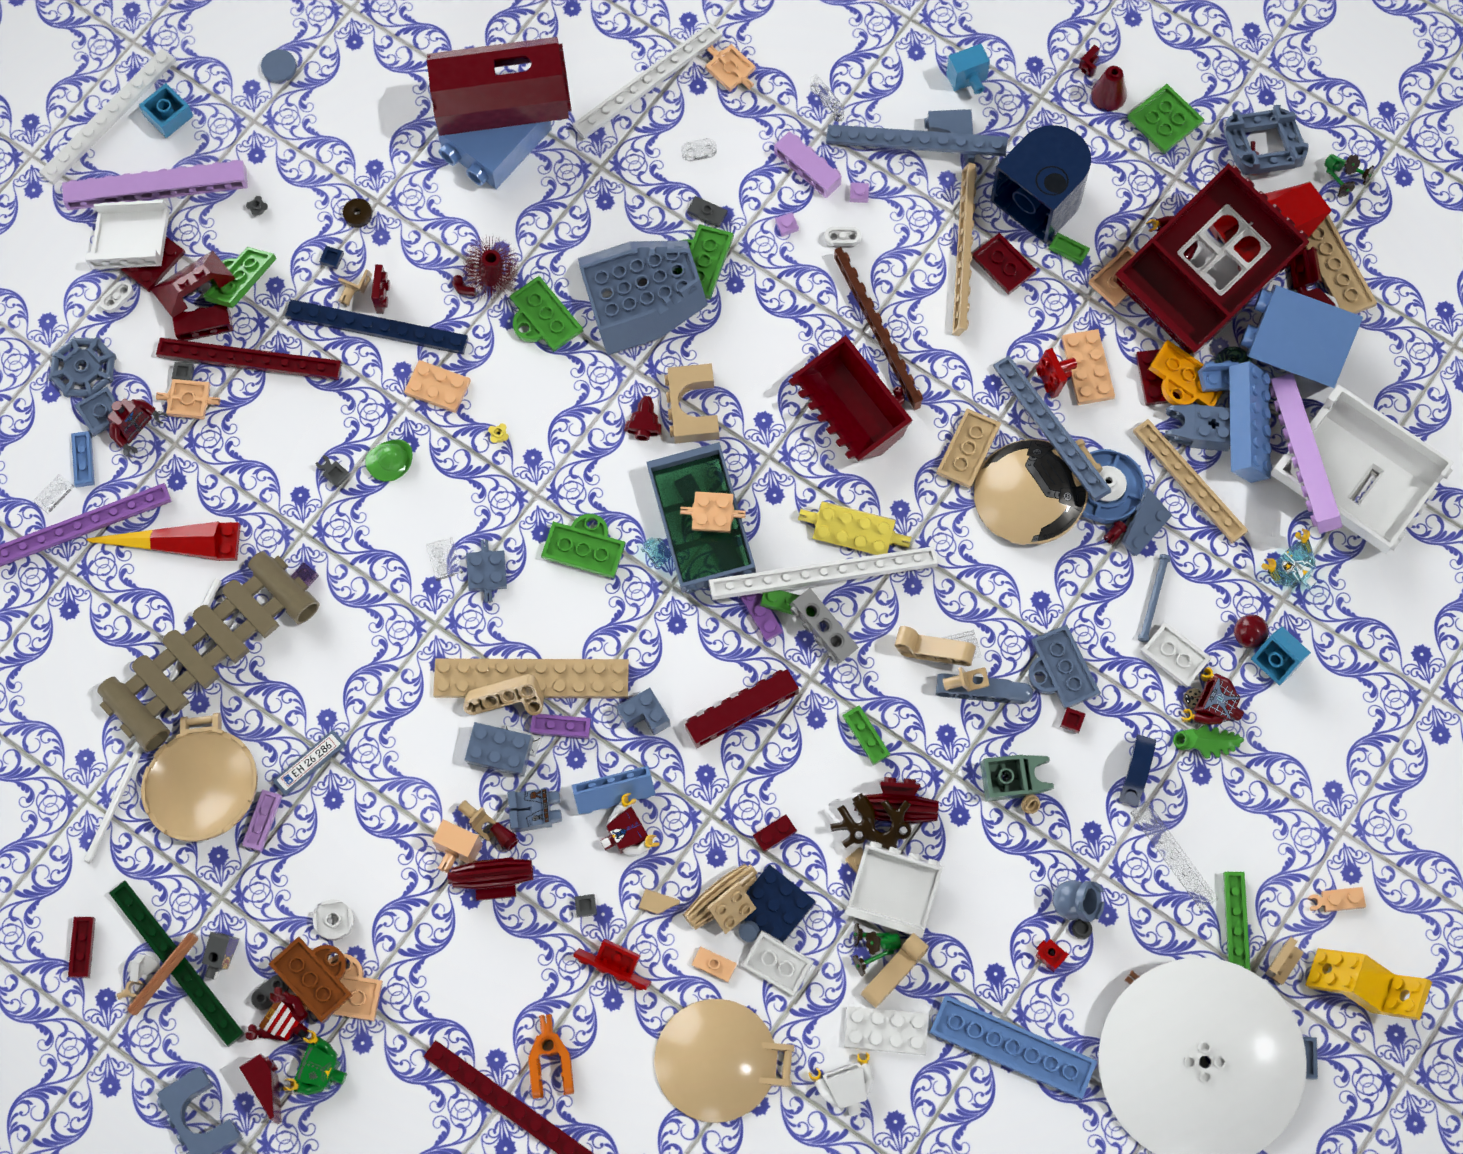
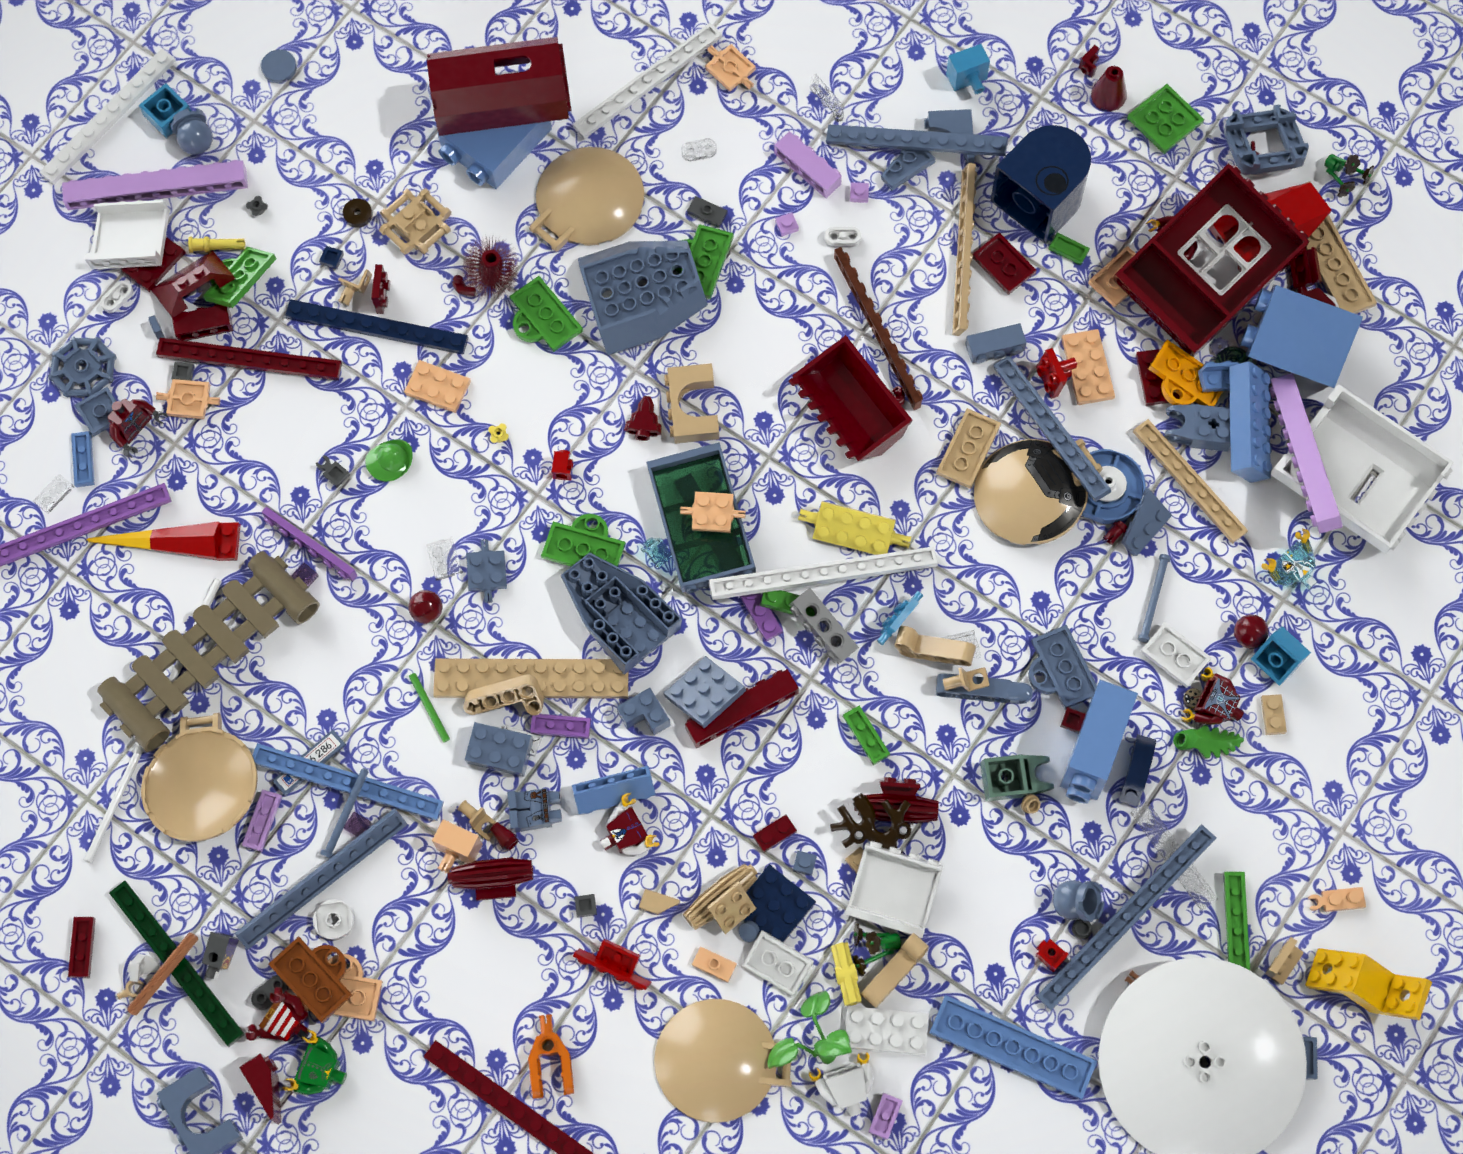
(156, 327): none -> sand blue tile
(192, 131): none -> sand blue tile
(207, 244): none -> light yellow pin
(313, 547): none -> medium lavender plate
(320, 879): none -> sand blue plate
(328, 852): none -> sand blue bar
(344, 781): none -> medium blue plate
(356, 824): none -> clear purple plate
(415, 222): none -> tan brick
(425, 606): none -> dark red piece
(429, 707): none -> bright green bar
(562, 465): none -> red brick
(588, 197): none -> tan dish
(619, 610): none -> sand blue wedge
(704, 691): none -> sand blue plate
(804, 863): none -> sand blue plate
(827, 1049): none -> bright green plant
(846, 974): none -> light yellow piece
(885, 1116): none -> lavender plate
(901, 611): none -> dark azure plate
(906, 166): none -> sand blue wing
(996, 343): none -> sand blue brick
(1098, 742): none -> medium blue brick
(1126, 917): none -> sand blue plate
(1273, 714): none -> tan plate

